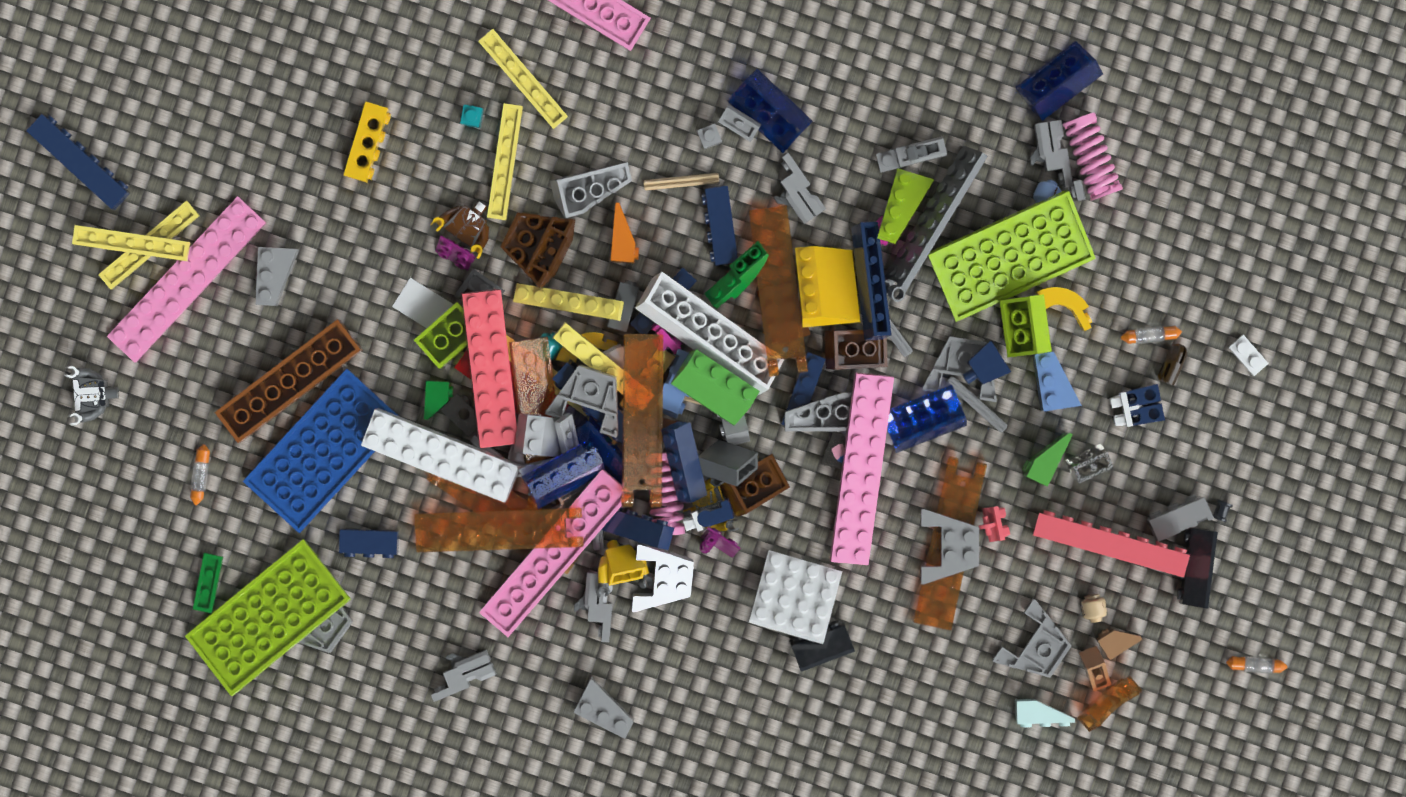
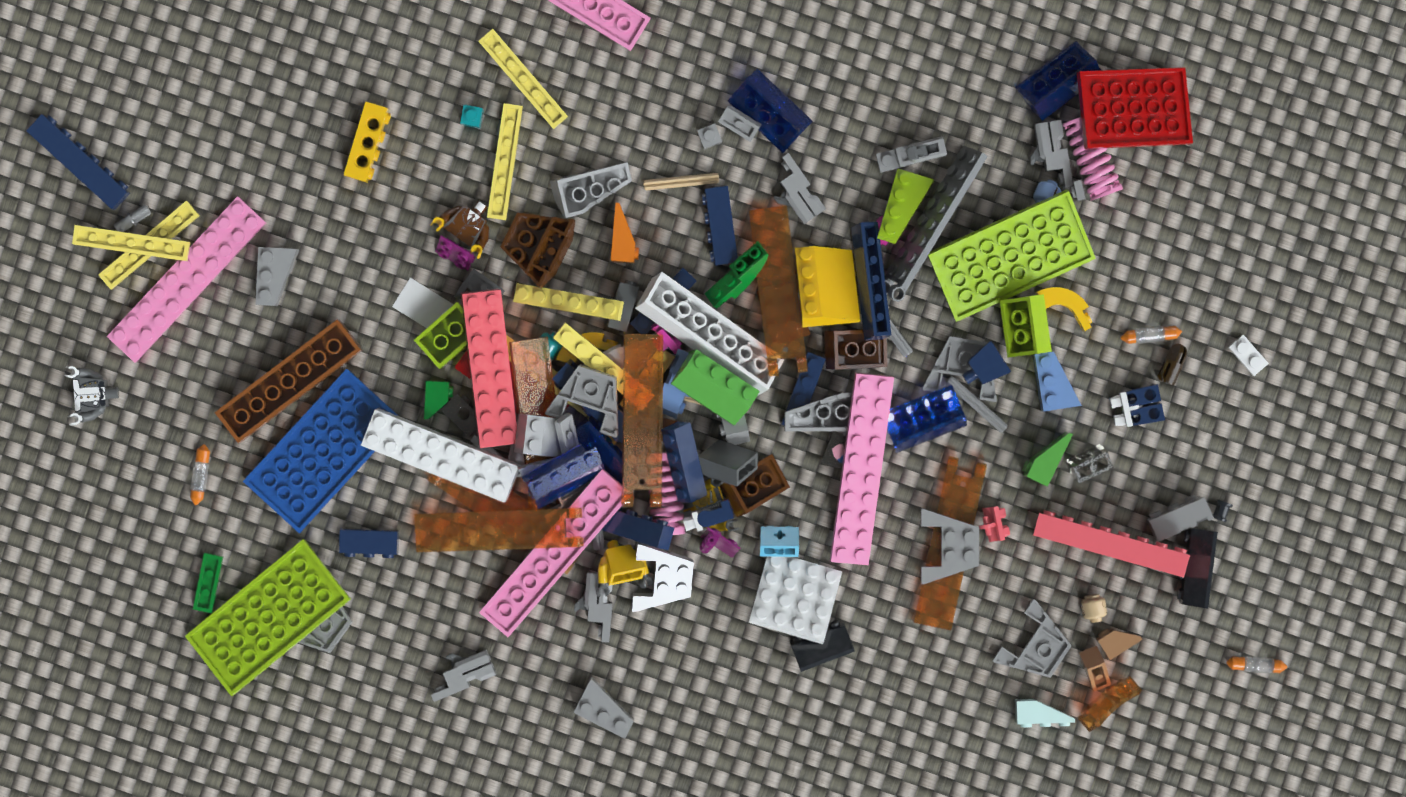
(132, 219): none -> light grey axle
(779, 541): none -> medium azure brick
(1134, 108): none -> red plate

